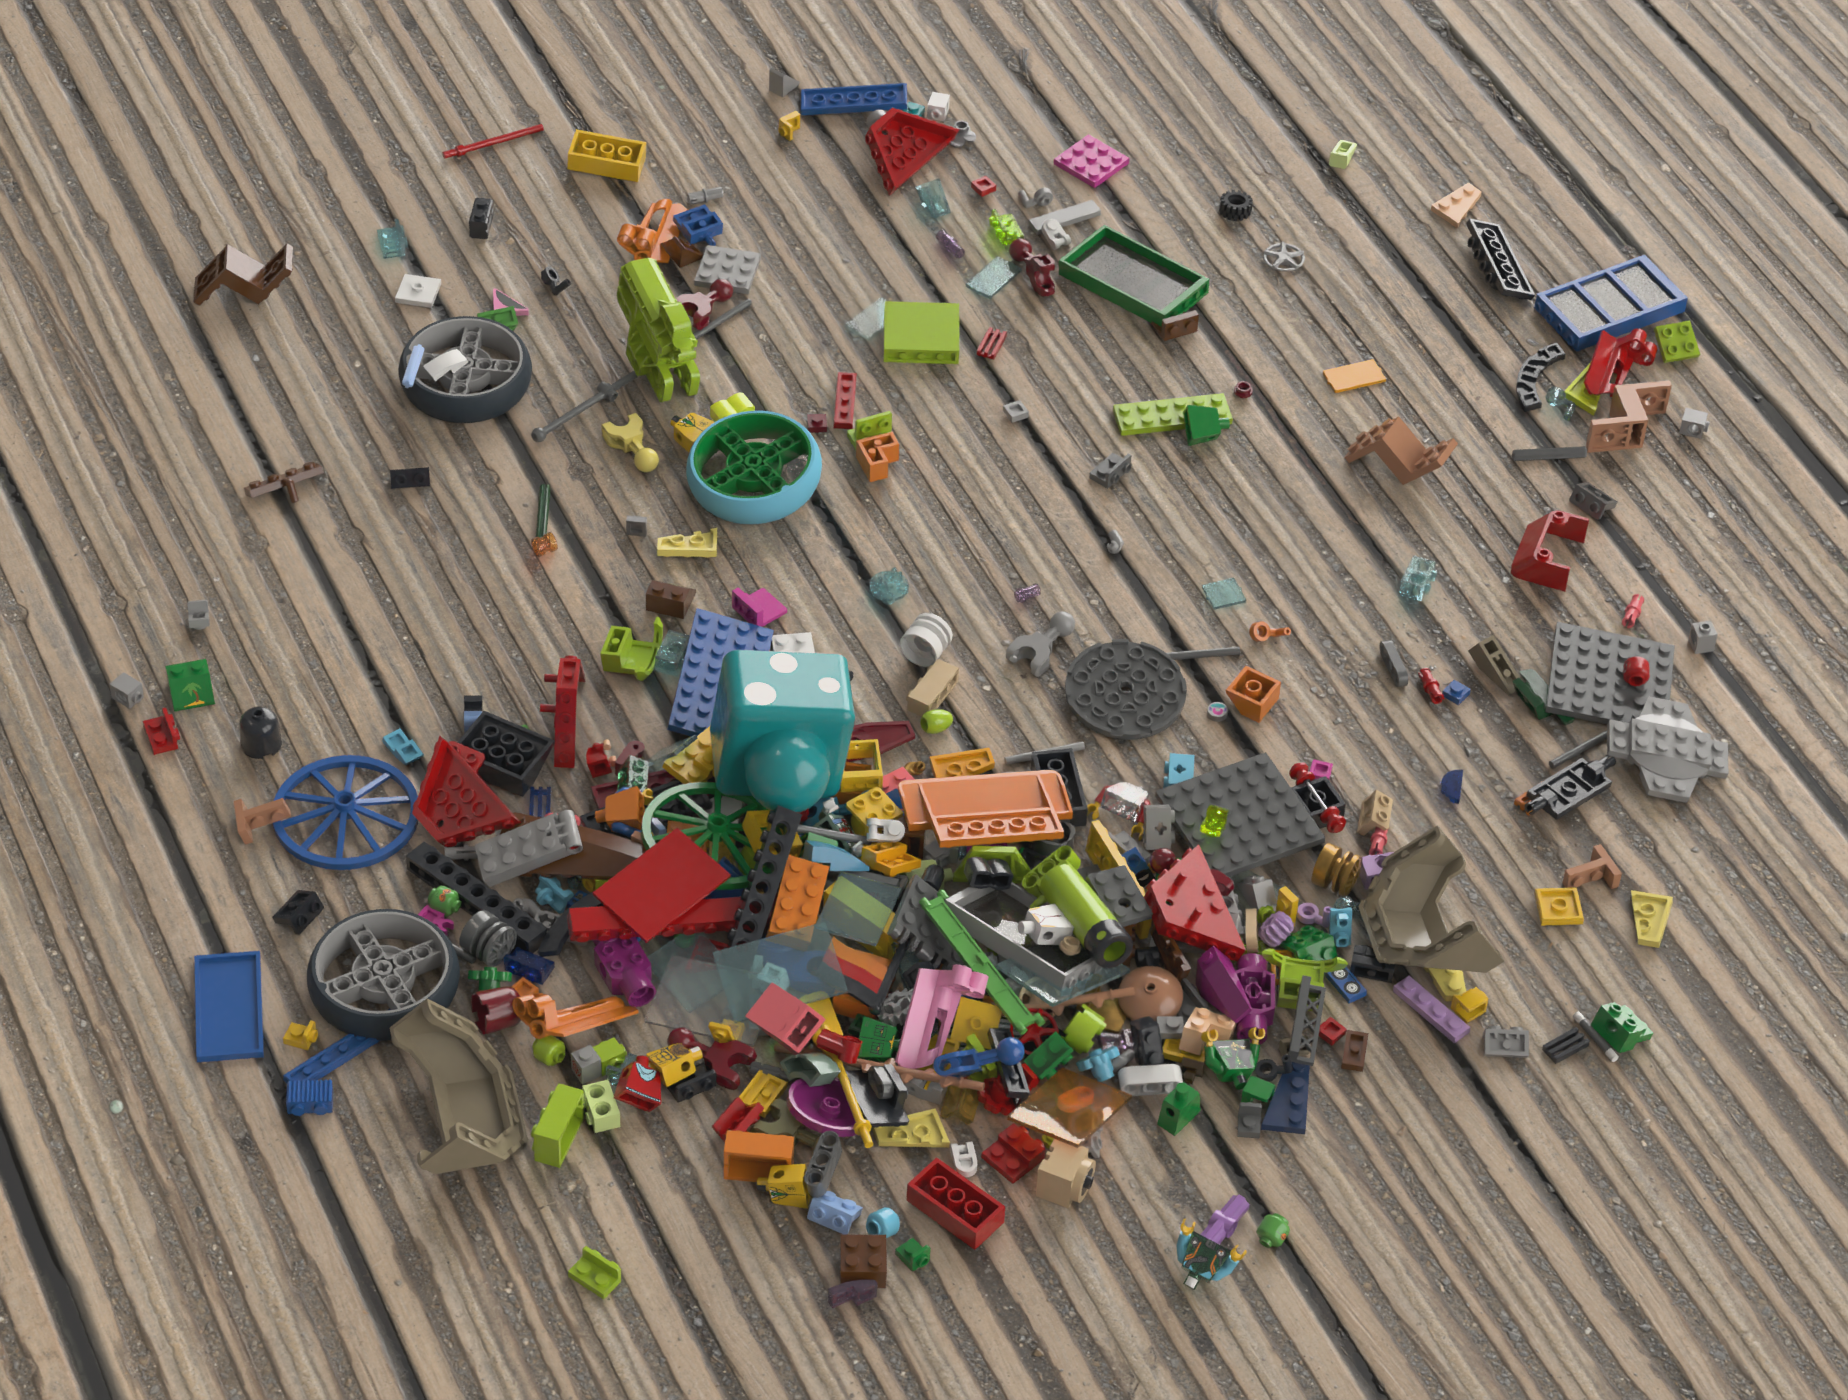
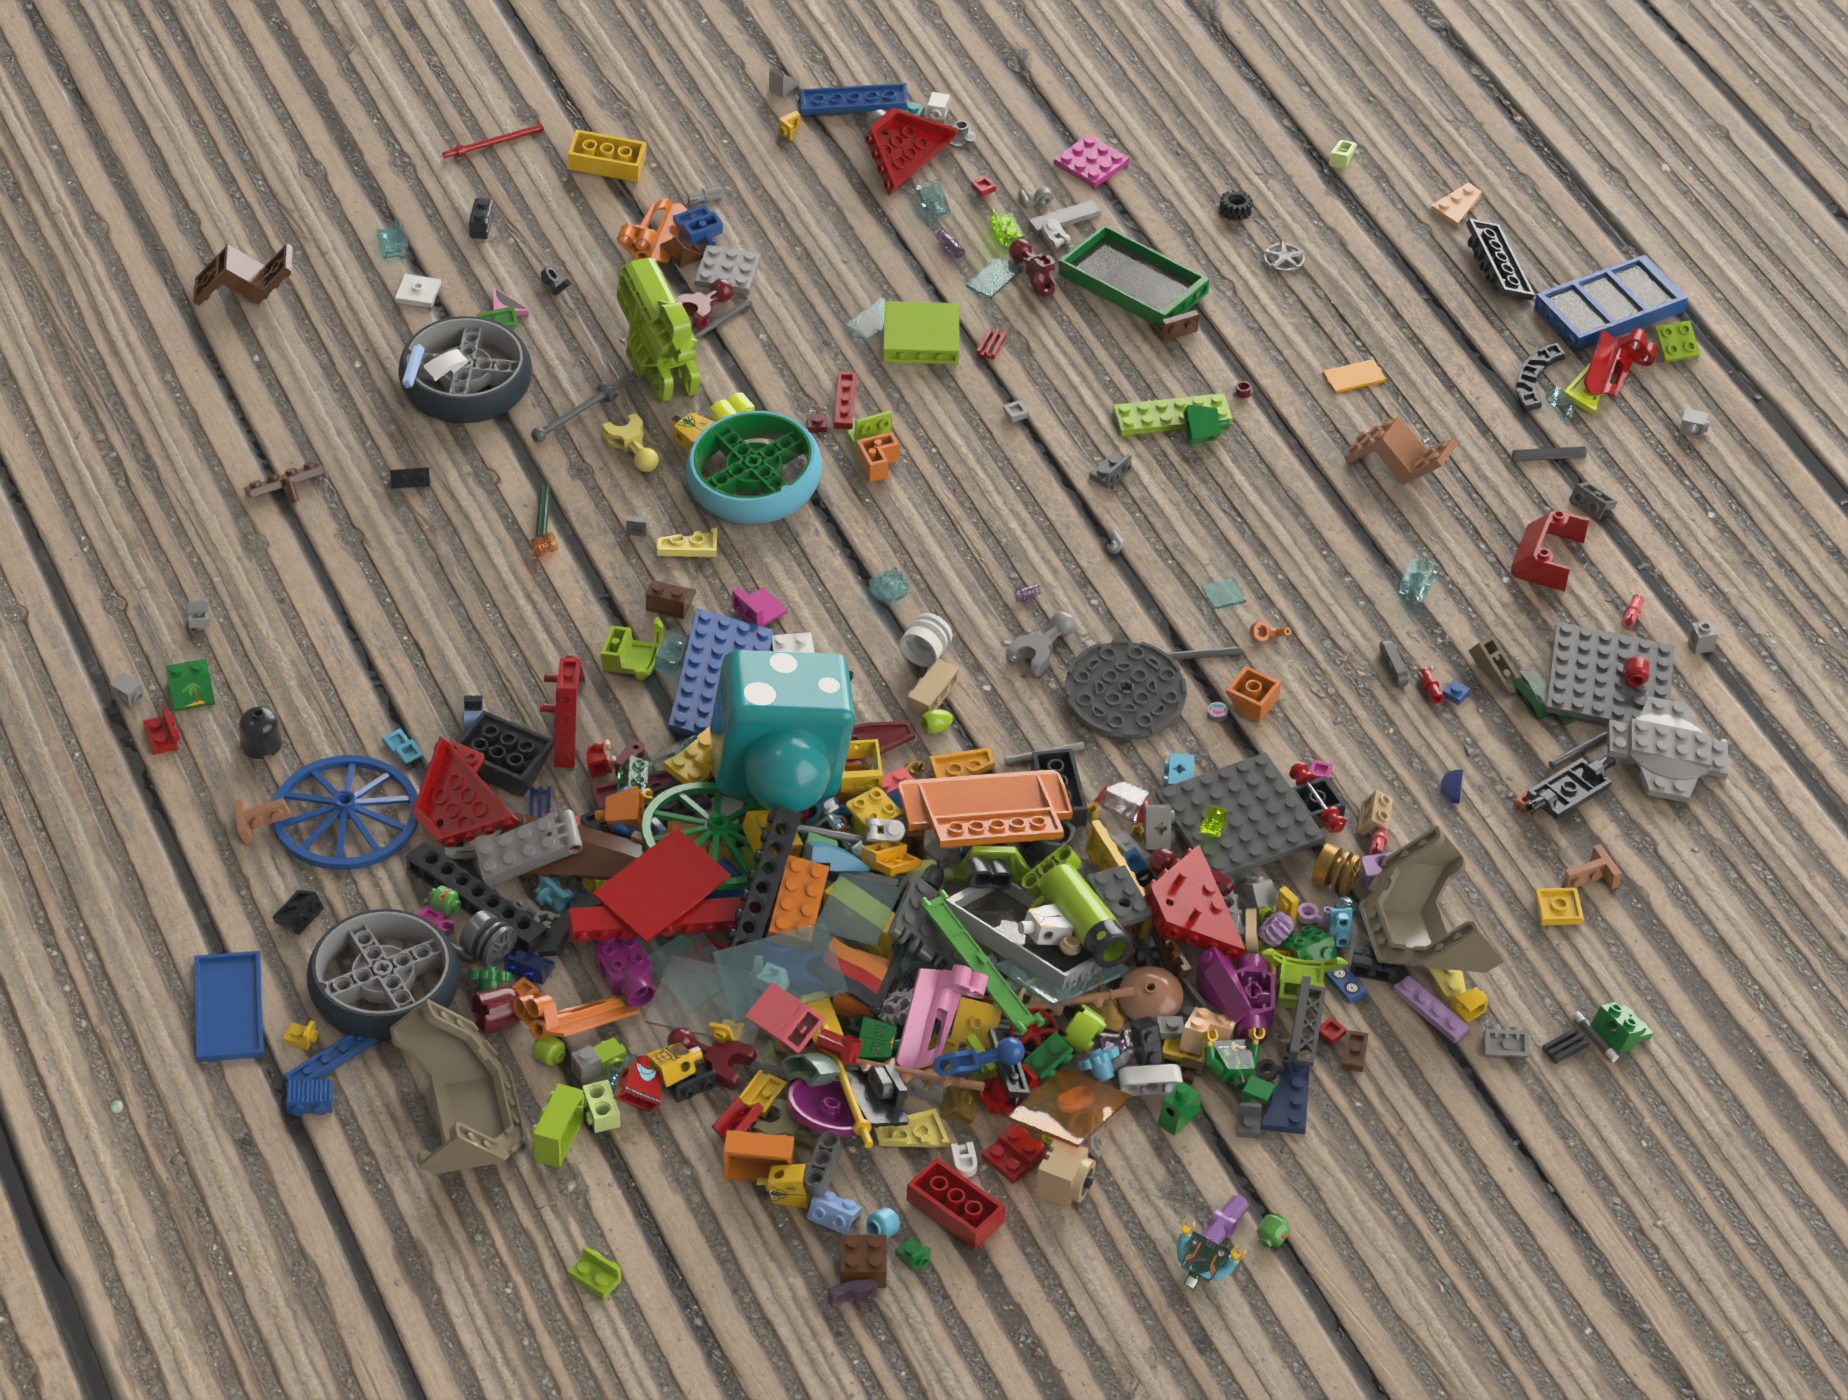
(1628, 416): nougat bracket -> none
(1650, 916): light yellow wing -> none

